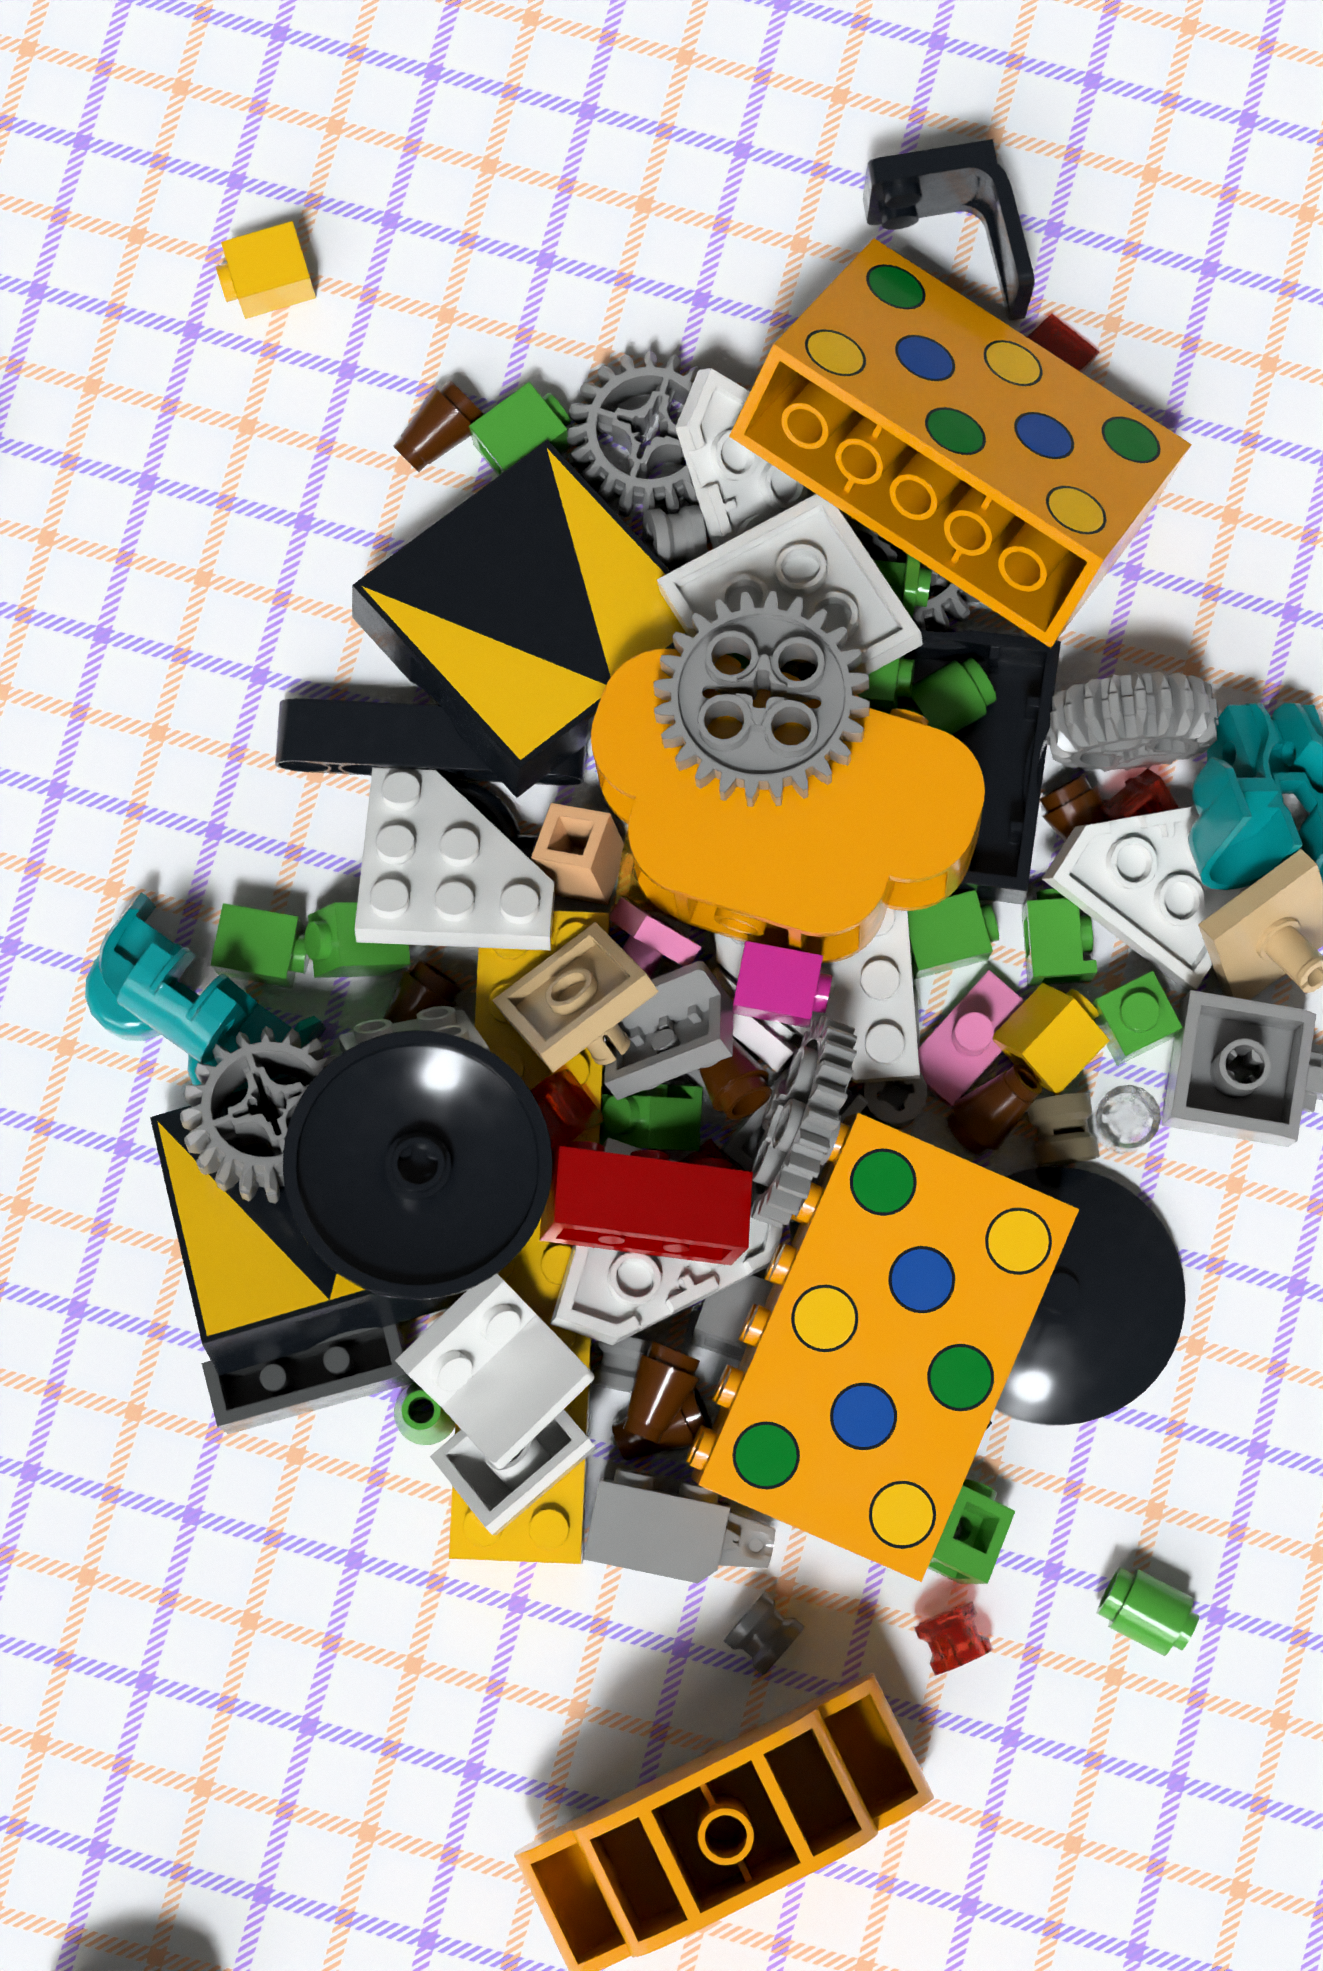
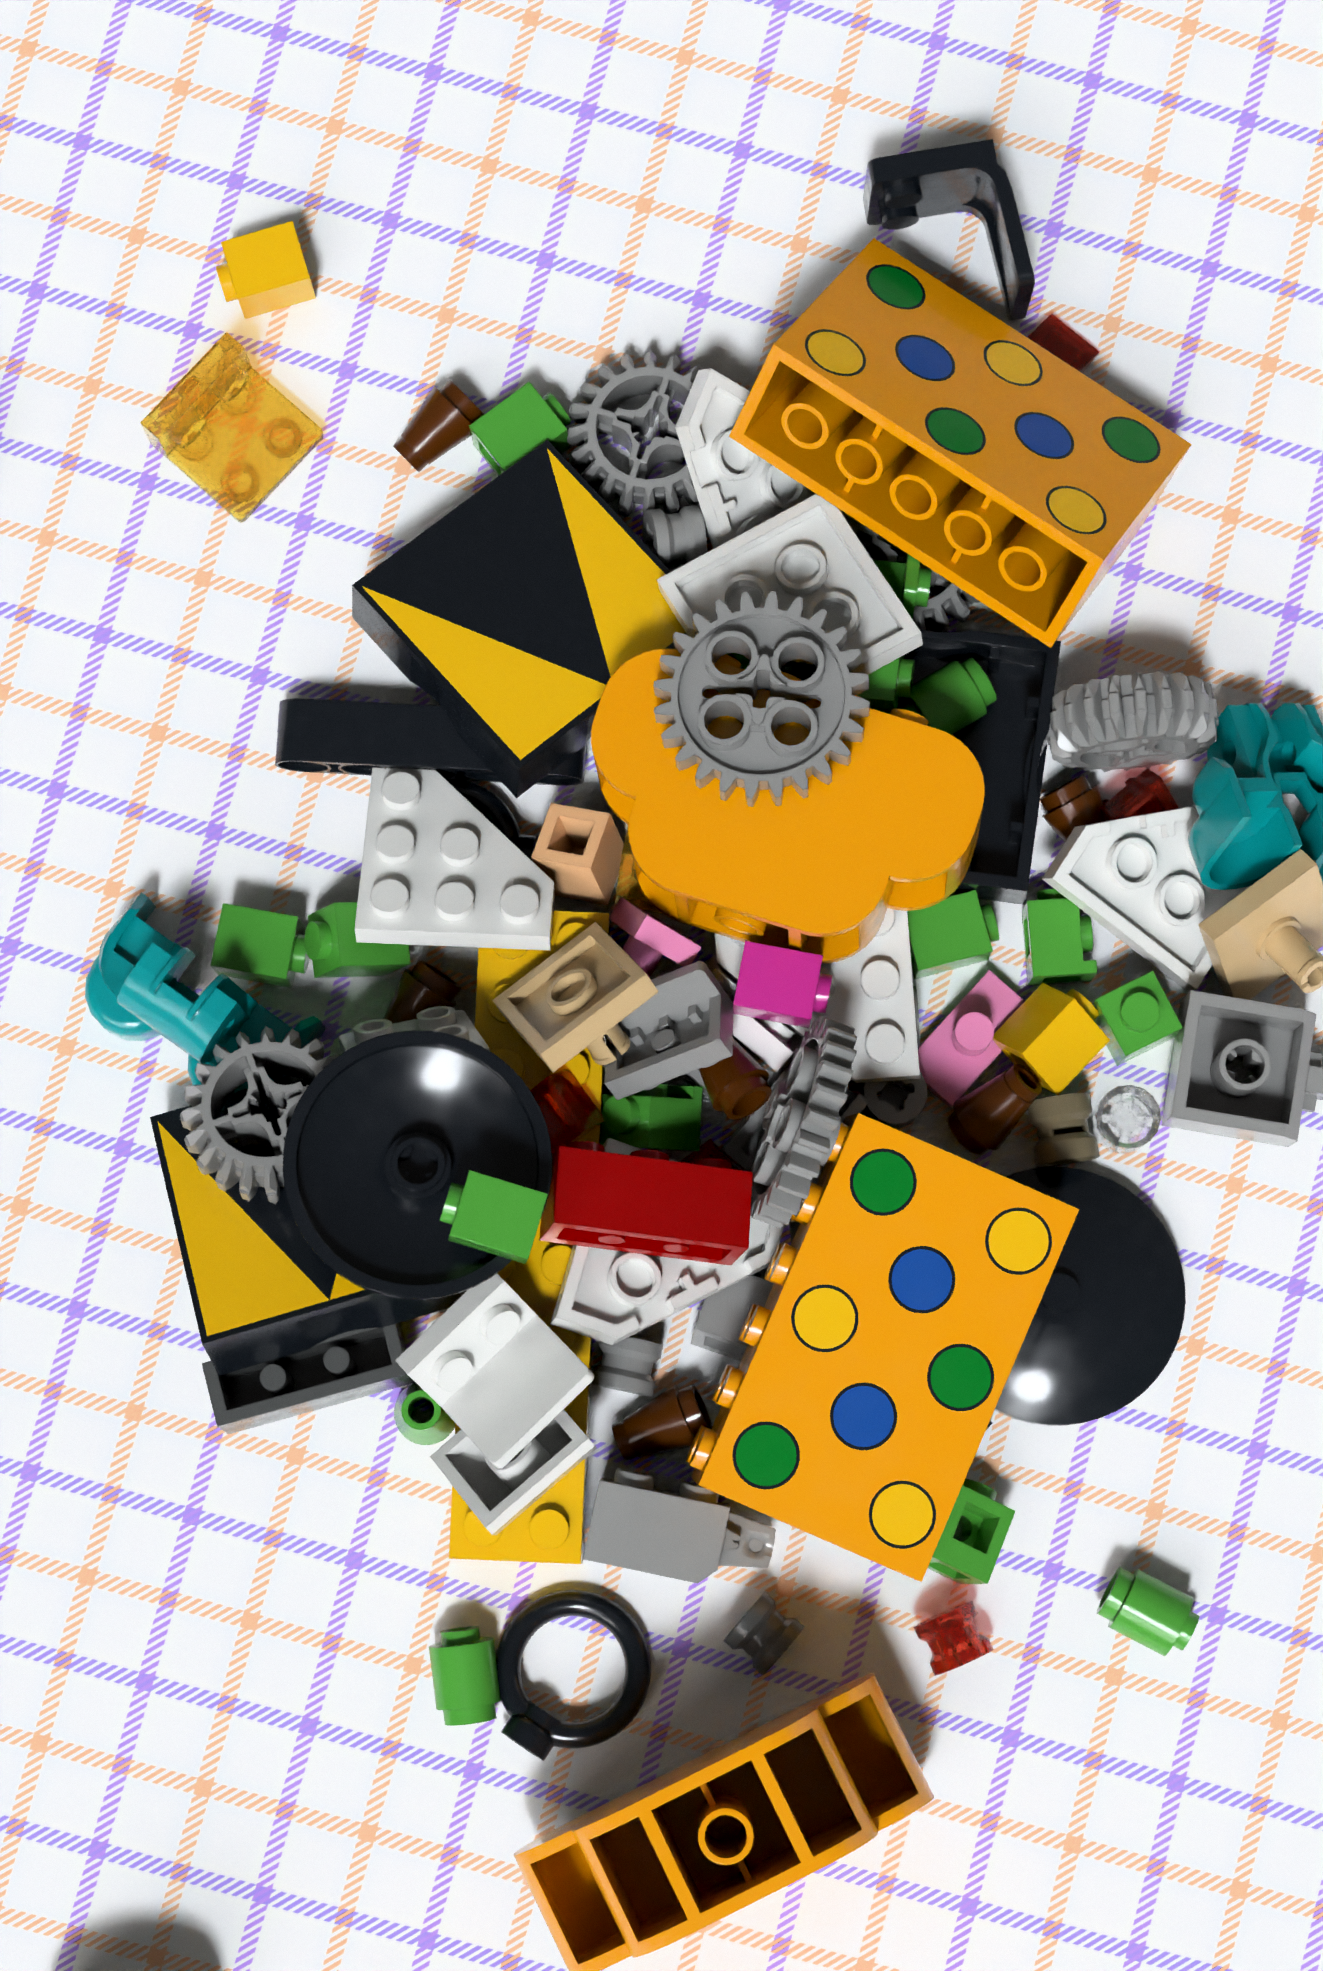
(231, 430): none -> clear yellow bracket
(465, 1676): none -> bright green brick
(493, 1216): none -> bright green brick
(534, 1727): none -> black piece
(659, 1390): reddish brown cone -> none

